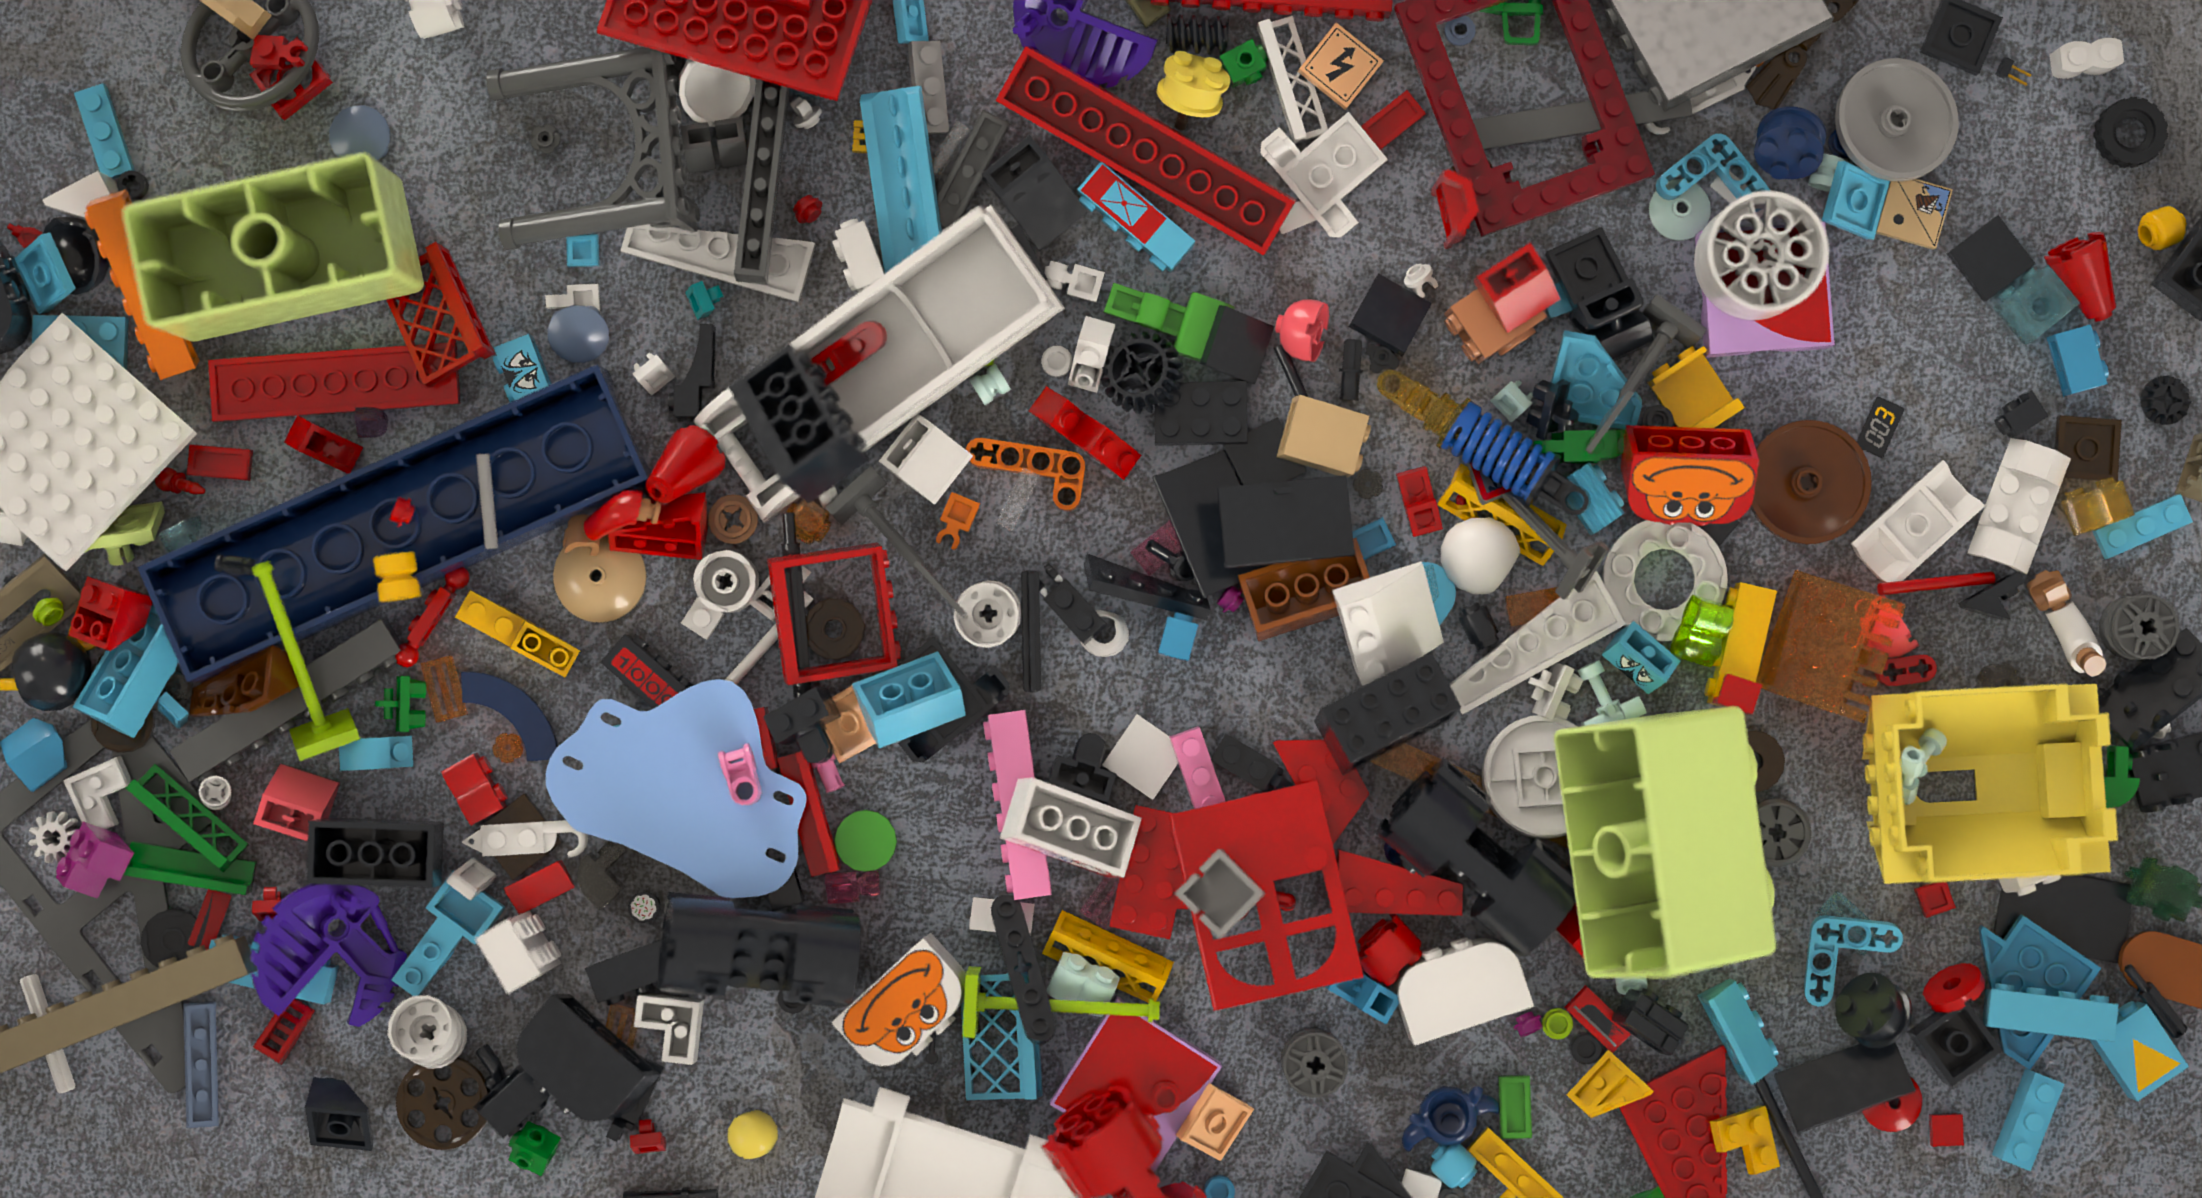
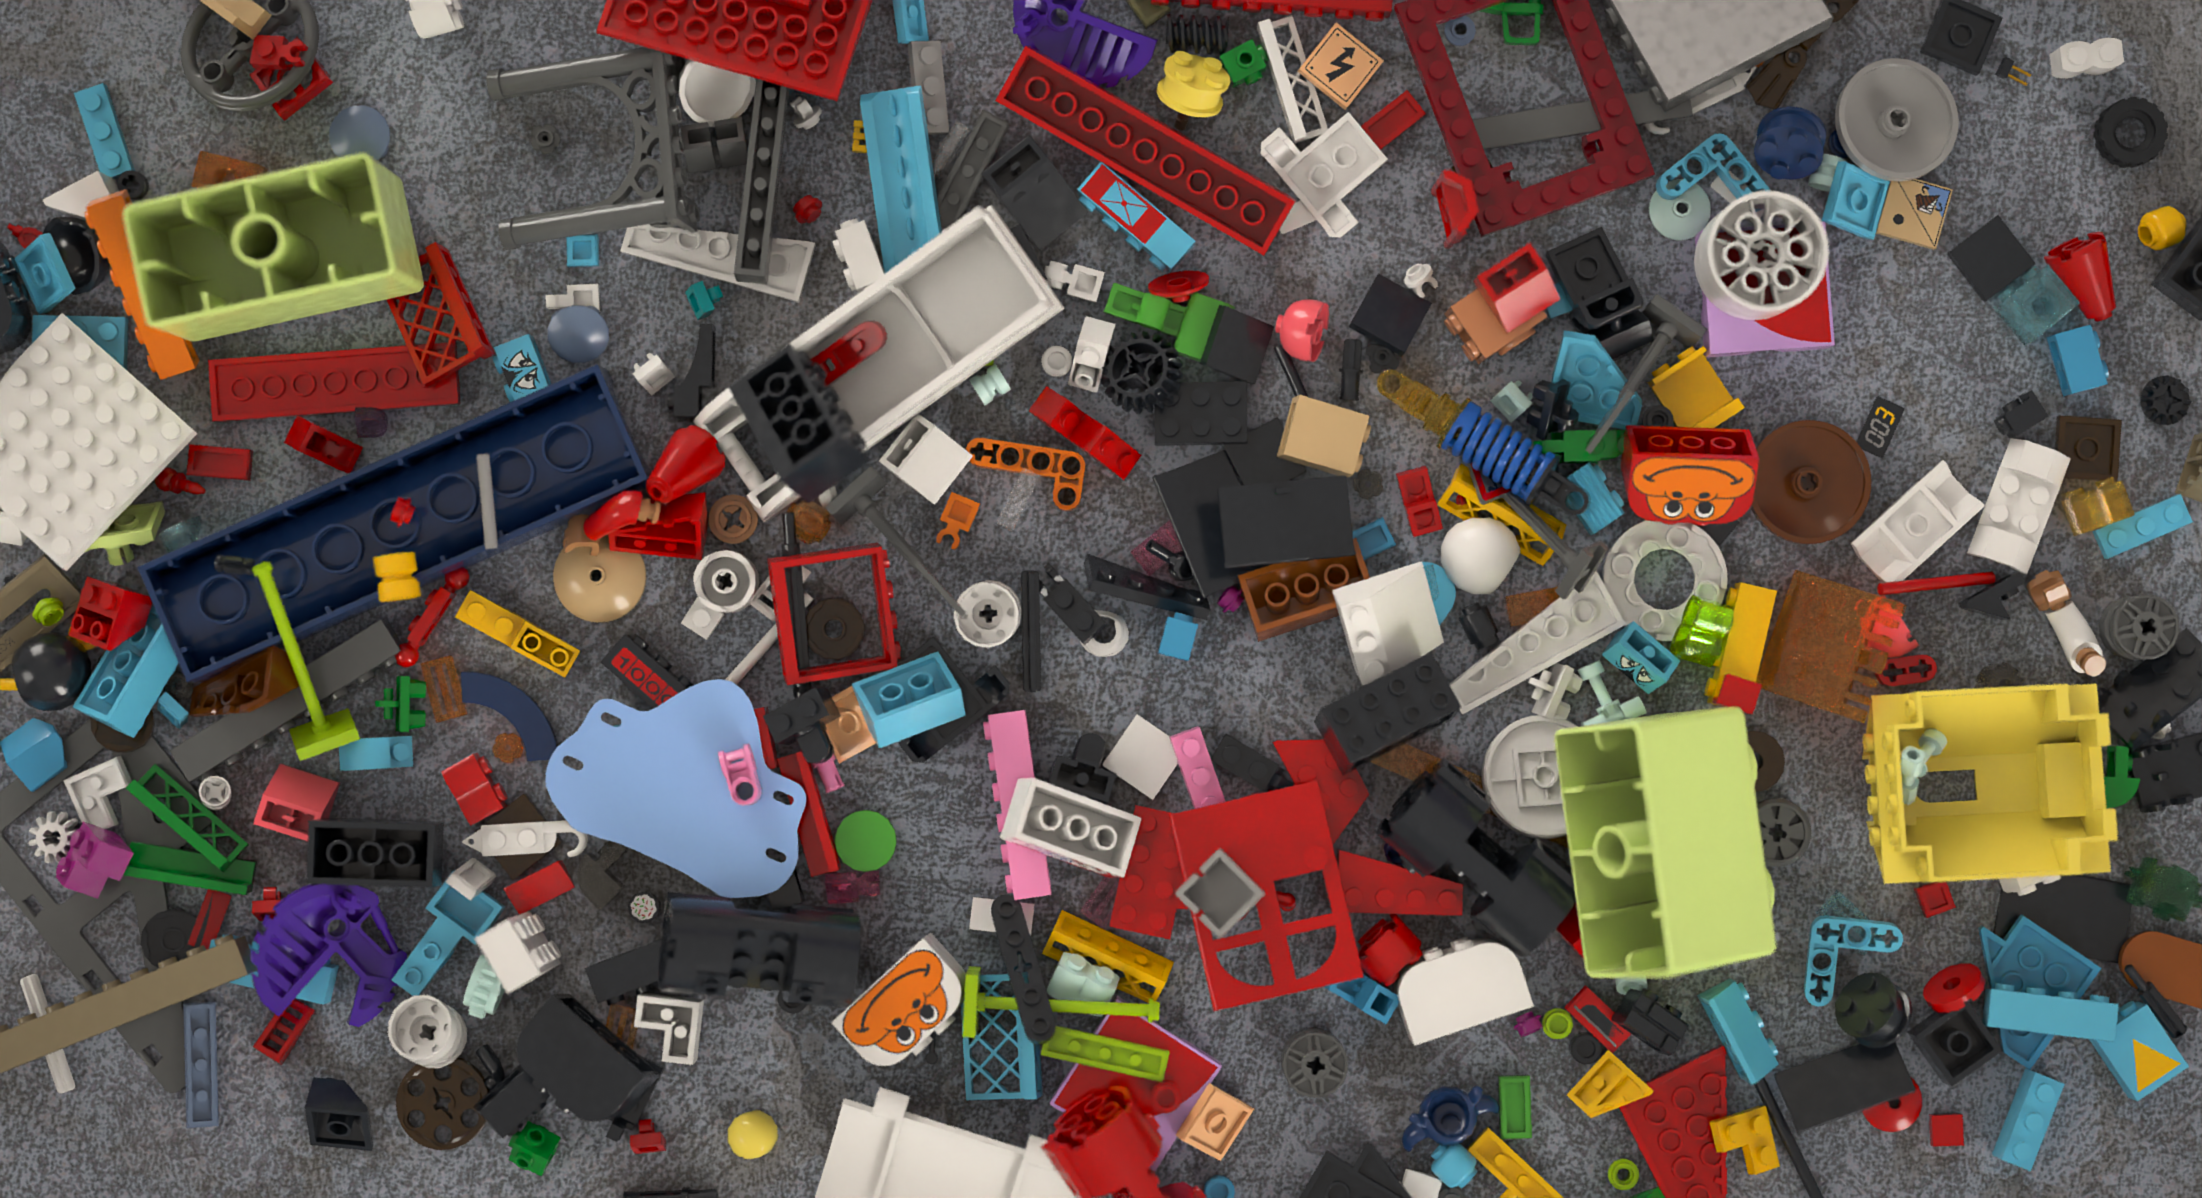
(213, 168): none -> clear orange brick
(483, 990): none -> light aqua gear
(1107, 1053): none -> lime tile
(1178, 284): none -> red dish
(1627, 1183): none -> lime plate

